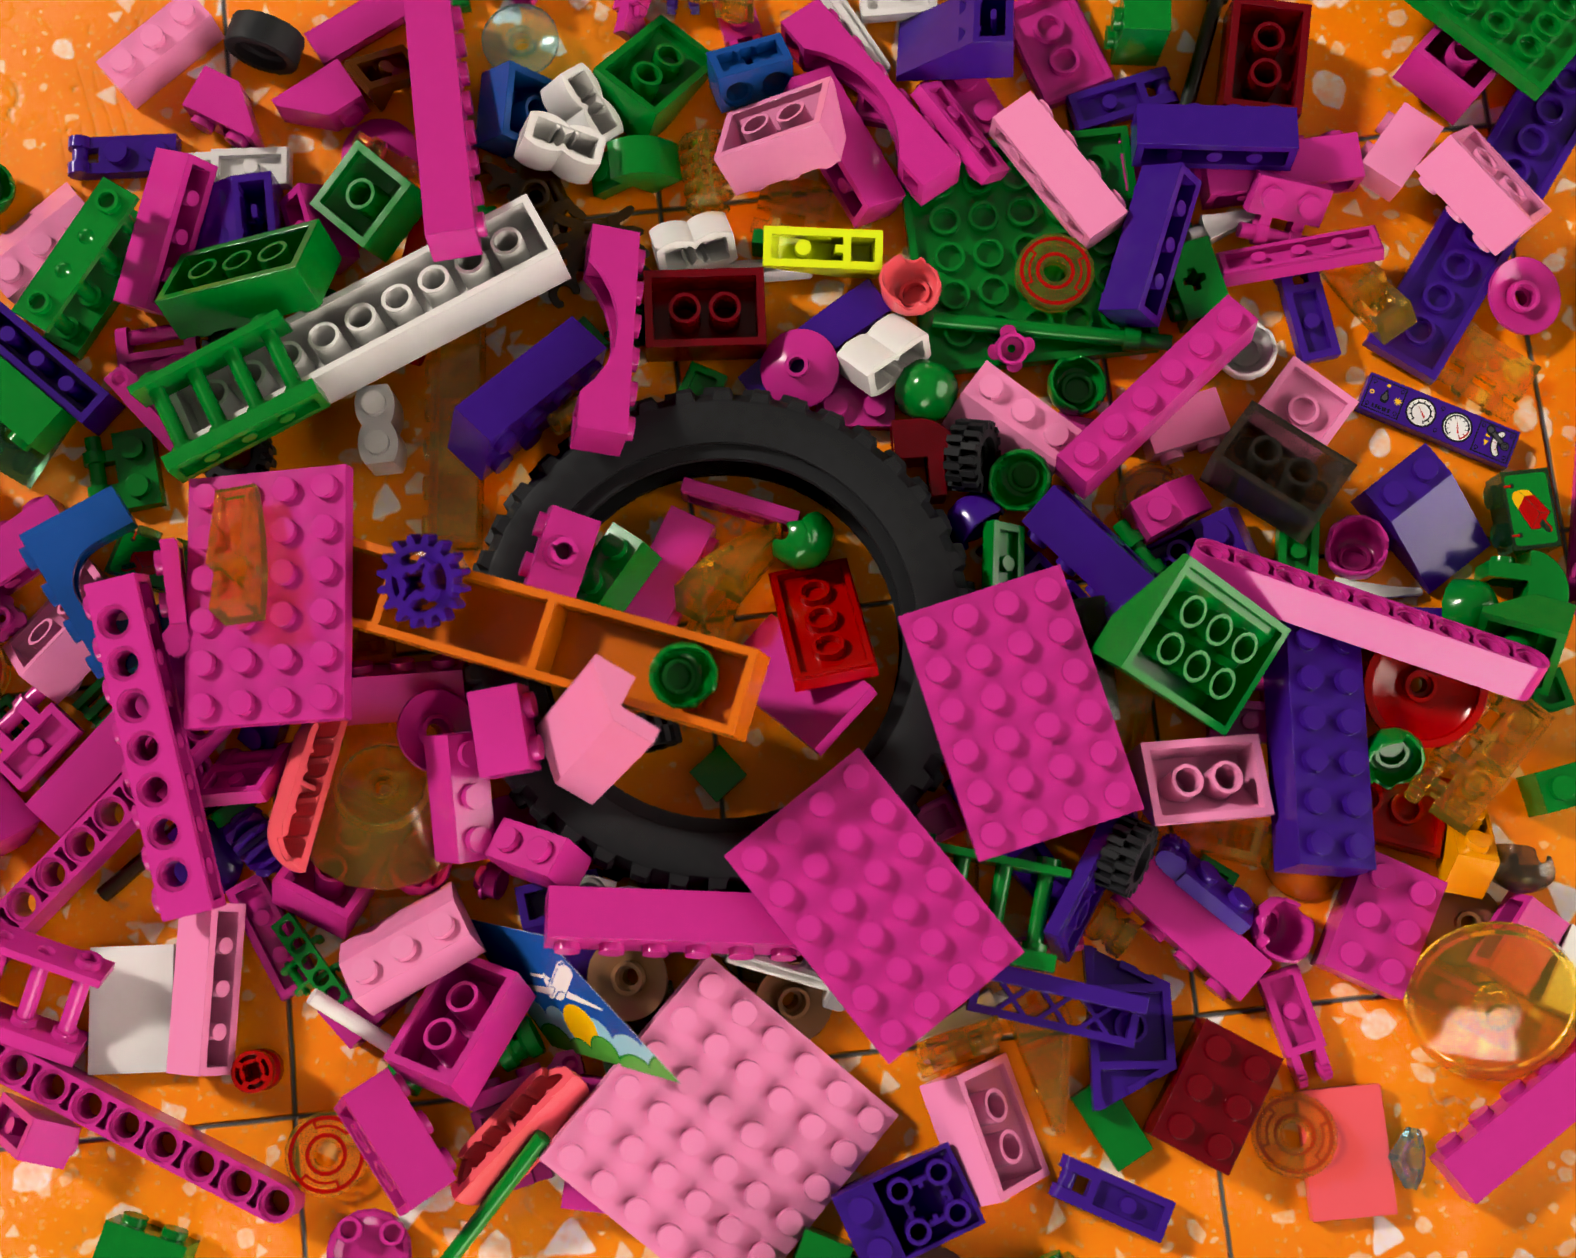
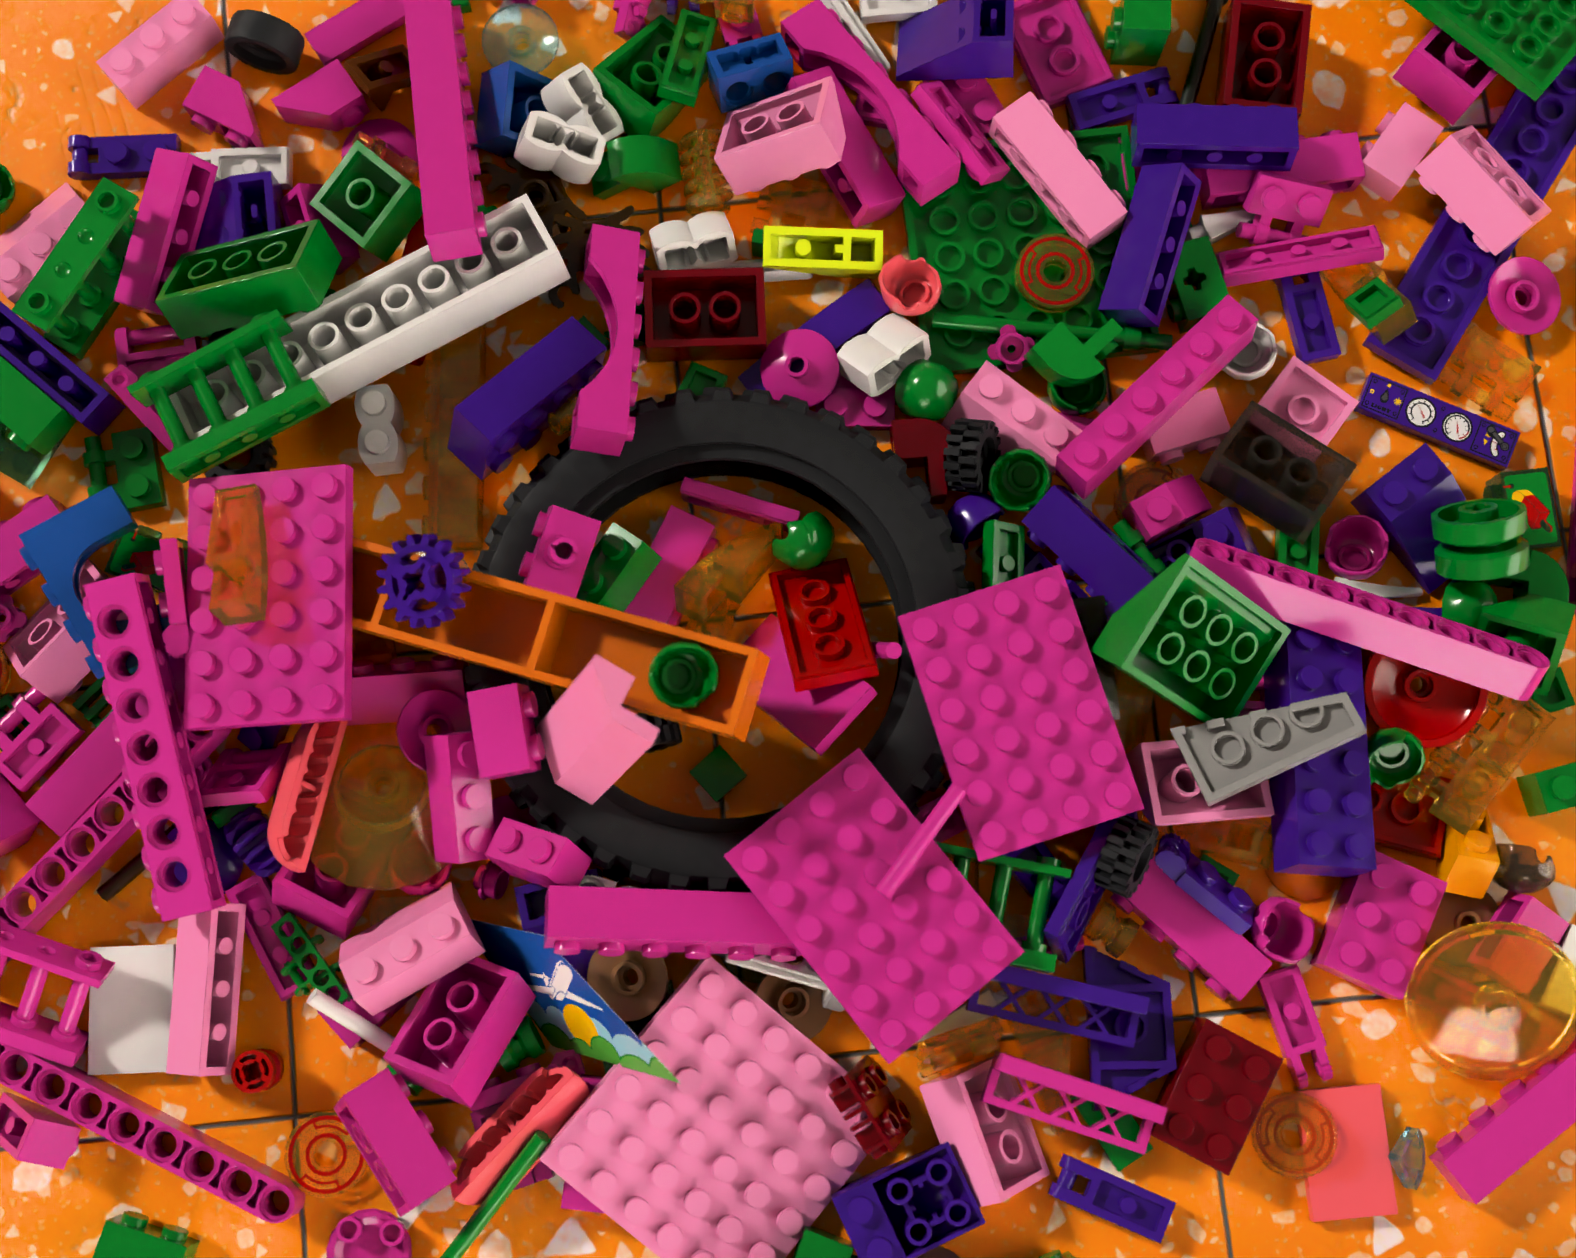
(687, 58): none -> green tile
(886, 650): none -> dark pink bar
(889, 1116): none -> dark red hinge
(920, 841): none -> dark pink bar
(1067, 361): none -> green brick
(1083, 1090): none -> dark pink fence
(1253, 747): none -> light grey wing
(1373, 303): none -> green tile
(1481, 539): none -> green wheel

